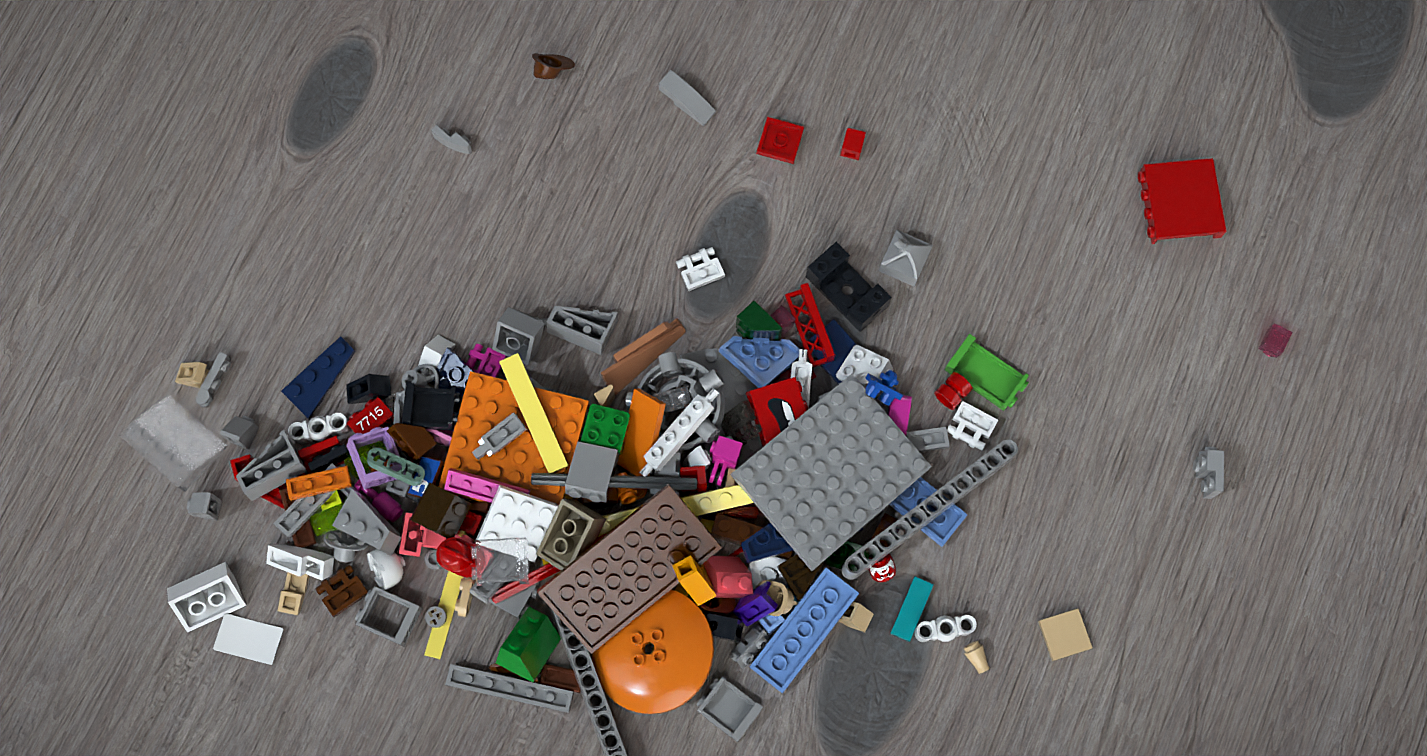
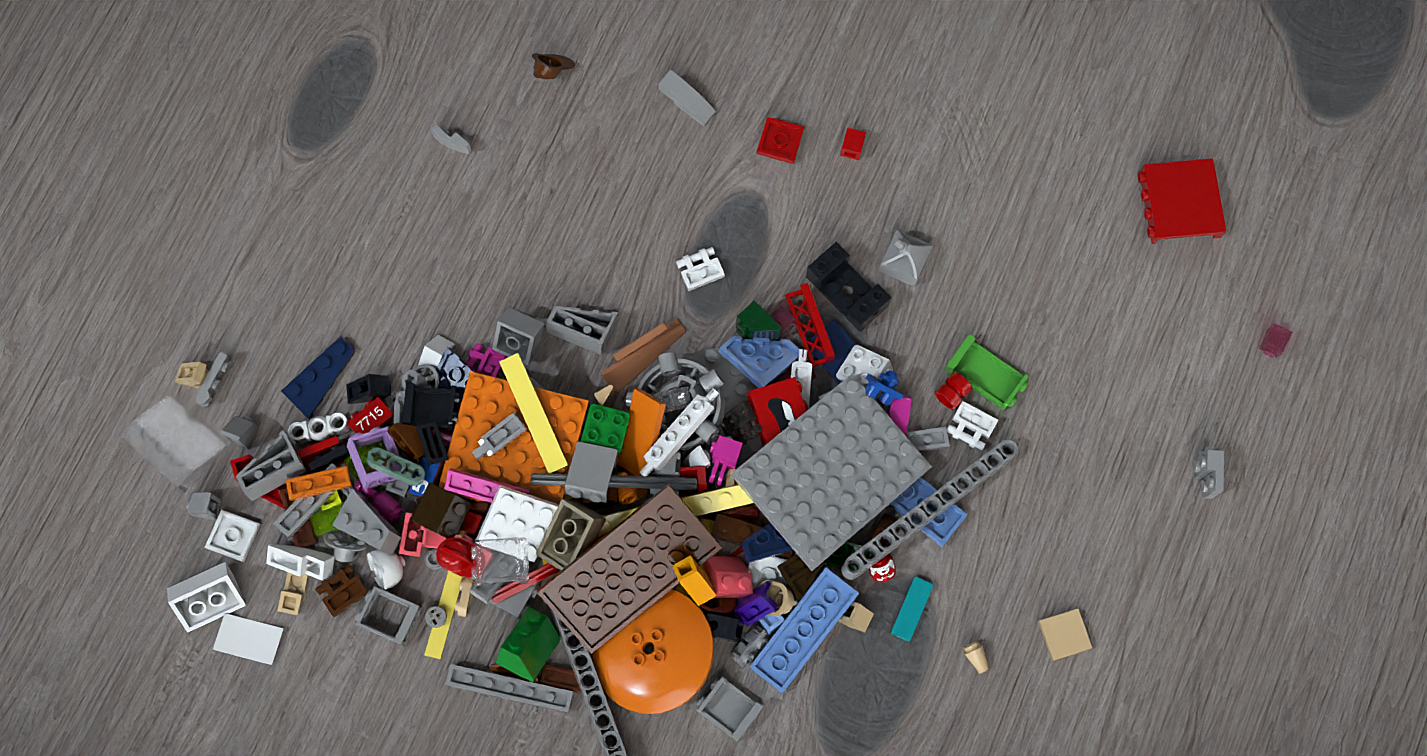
(232, 536): none -> white tile
(436, 460): none -> black tile
(954, 624): white piece -> none

